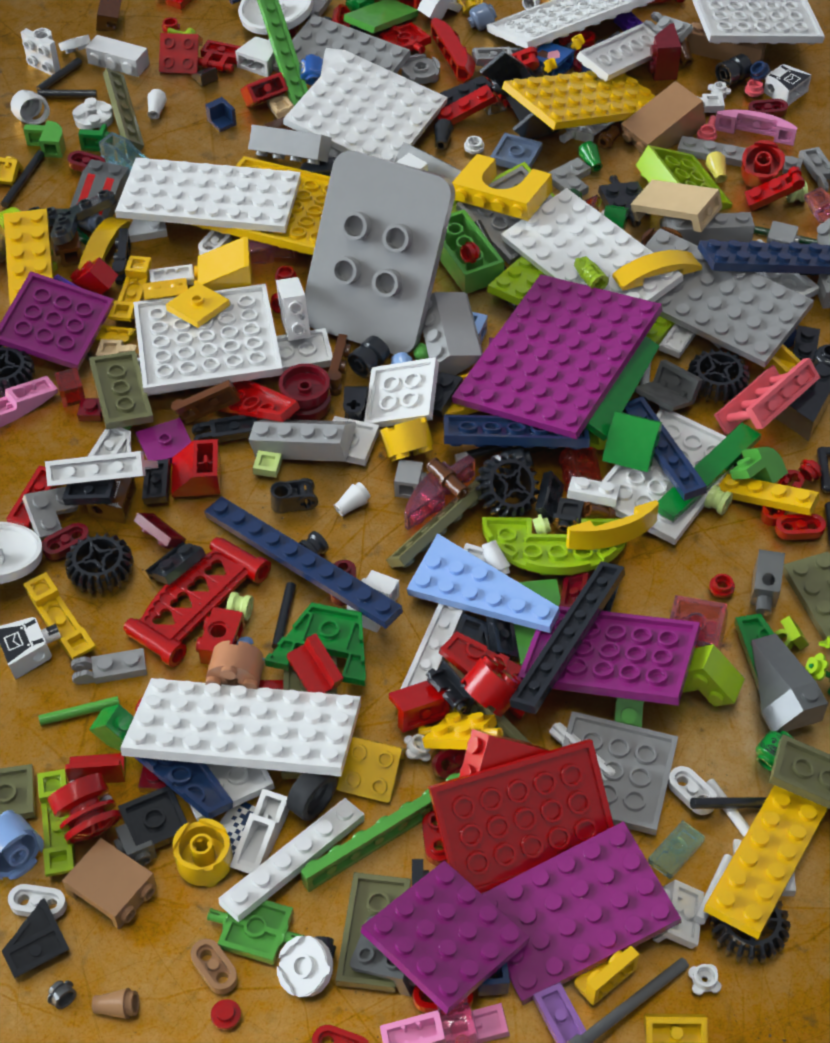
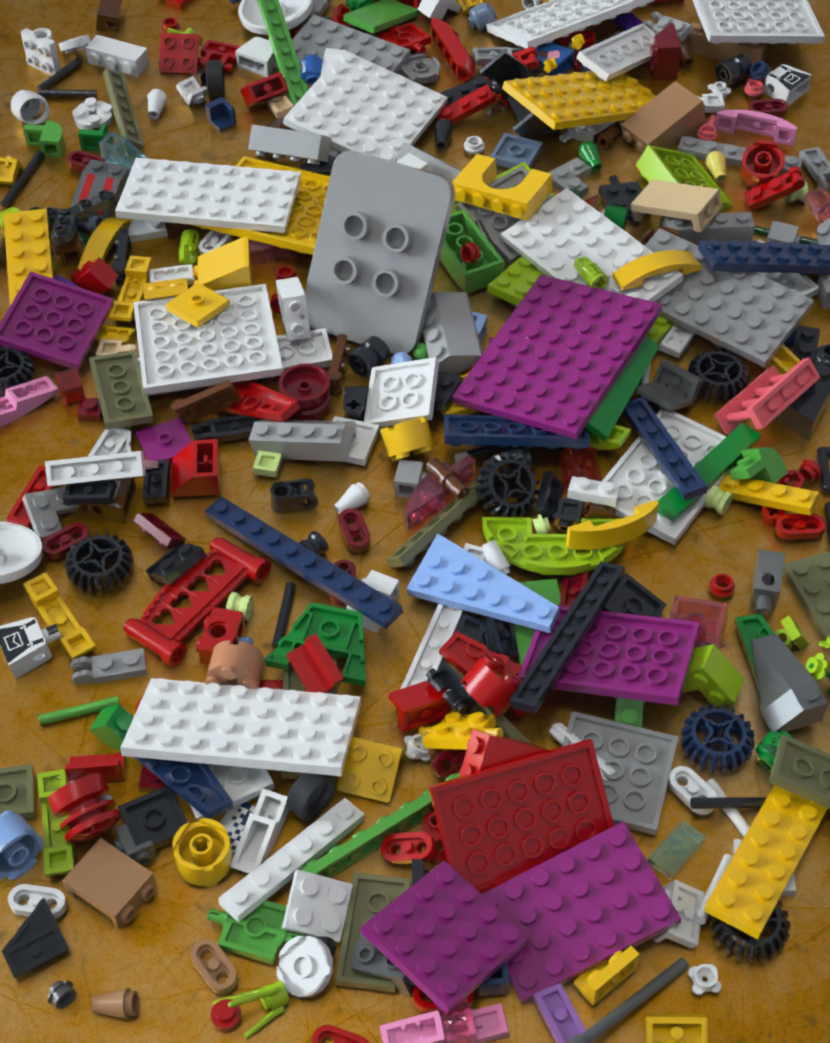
(189, 247): none -> lime hinge
(191, 91): none -> white bracket
(215, 79): none -> black tyre
(271, 996): none -> lime plant
(317, 905): none -> white plate
(357, 534): none -> dark red plate
(411, 846): none -> red plate
(632, 441): green slope -> none
(634, 599): none -> black plate
(718, 746): none -> dark blue gear

